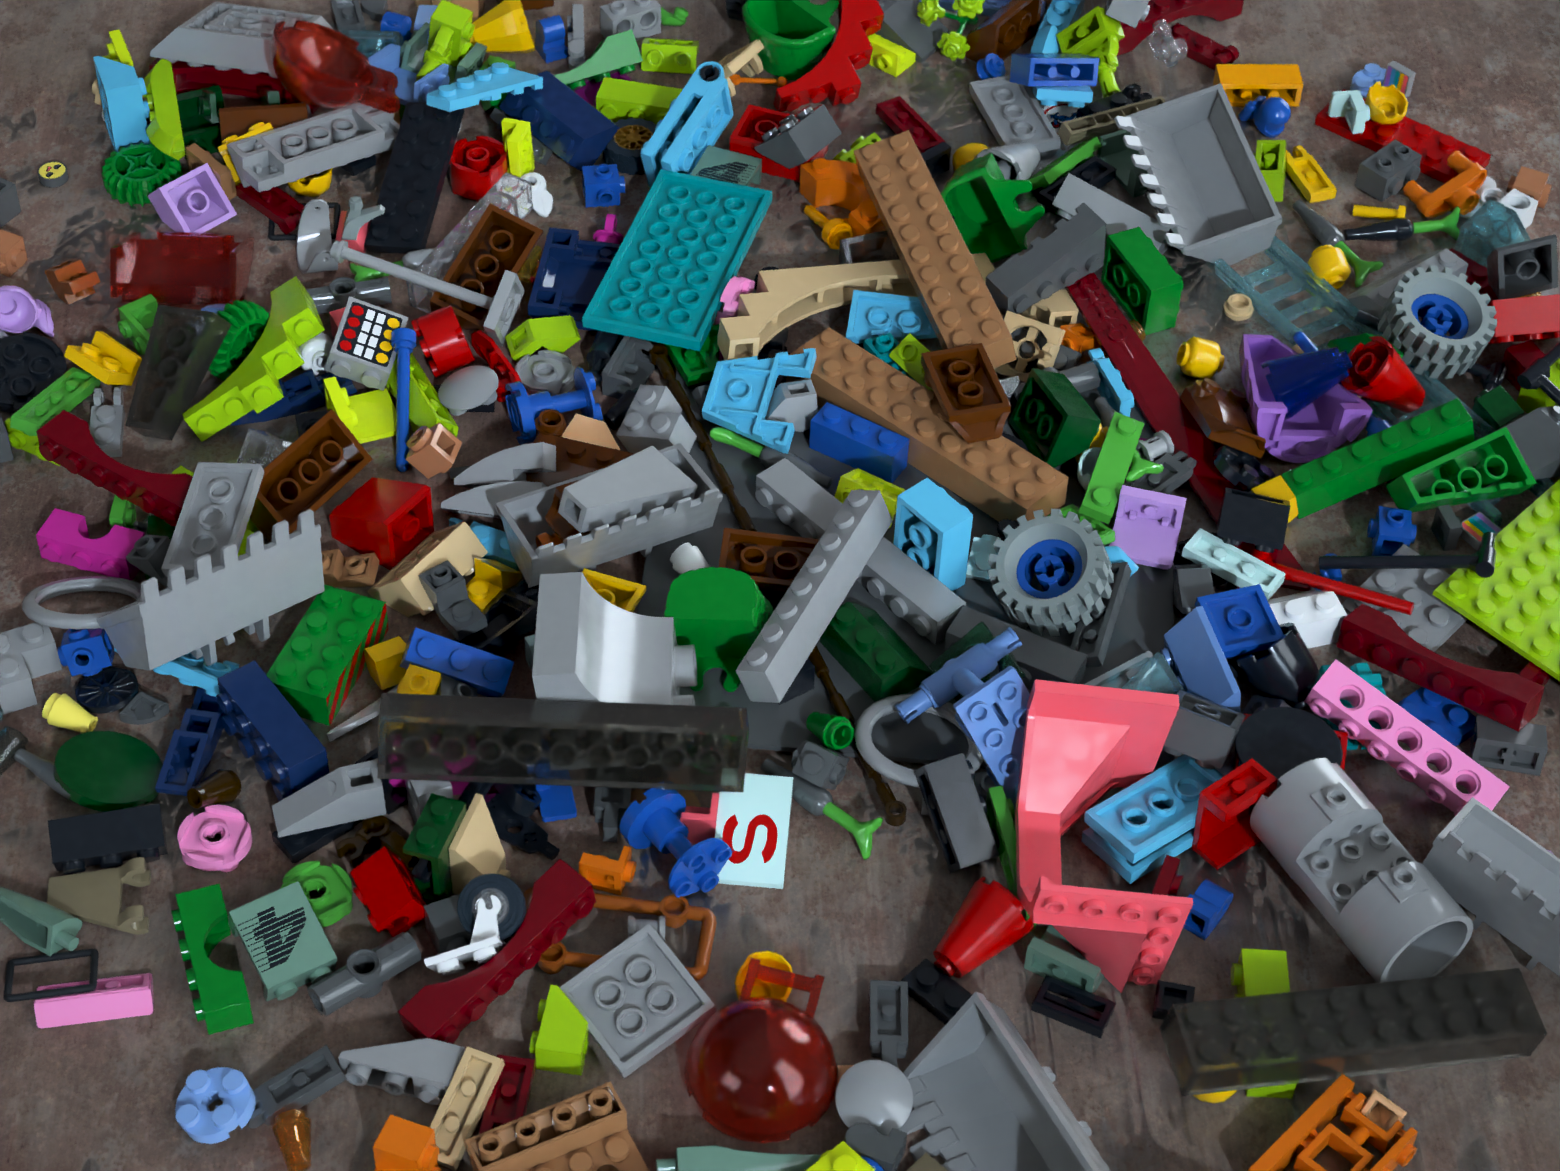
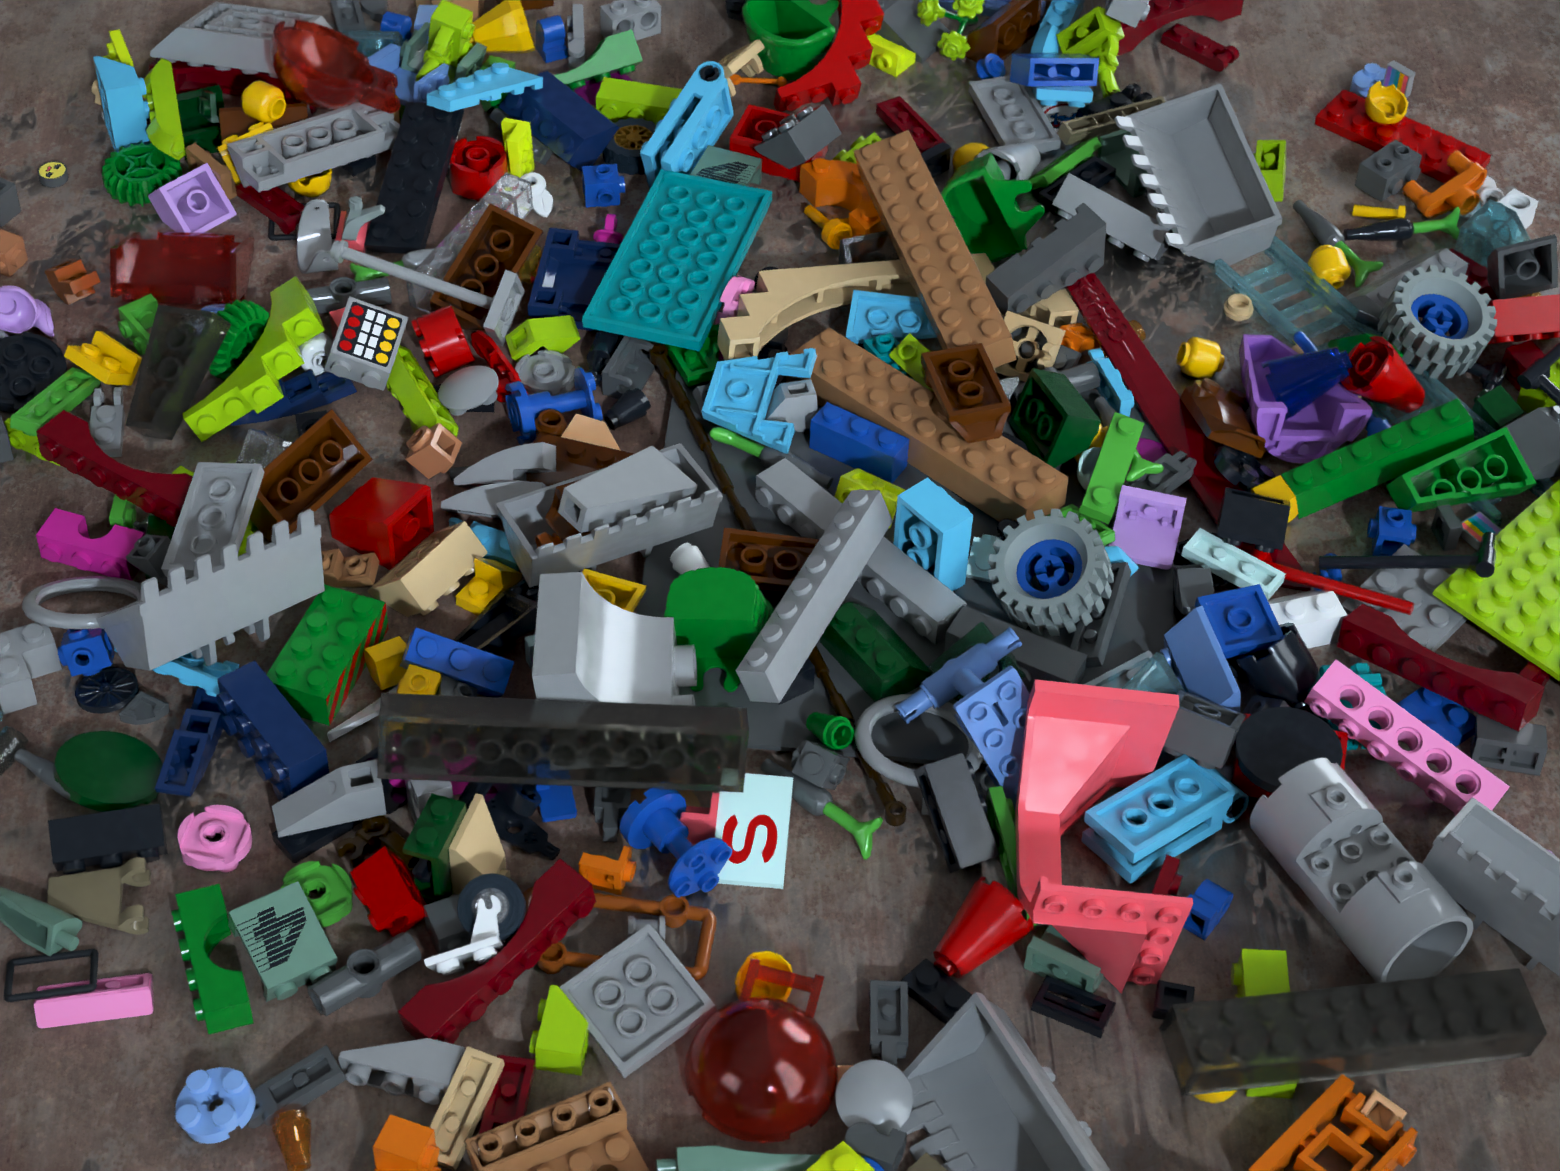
(68, 714): light yellow cone -> none
(216, 789): dark brown cone -> none
(263, 102): none -> yellow head
(366, 415): neon yellow bracket -> none
(403, 342): blue piece -> none
(451, 602): dark grey slope -> none
(654, 420): light grey brick -> none
(669, 55): lime bracket -> none
(677, 18): bright green arm -> none
(1141, 280): green brick -> none
(1156, 446): light grey bush -> none
(1166, 47): clear plate -> none
(1223, 813): red panel -> none
(1249, 81): light orange brick -> none
(1268, 114): blue piece -> none
(1309, 176): yellow hinge -> none
(1352, 107): light aqua bracket -> none
(1532, 184): nougat brick -> none

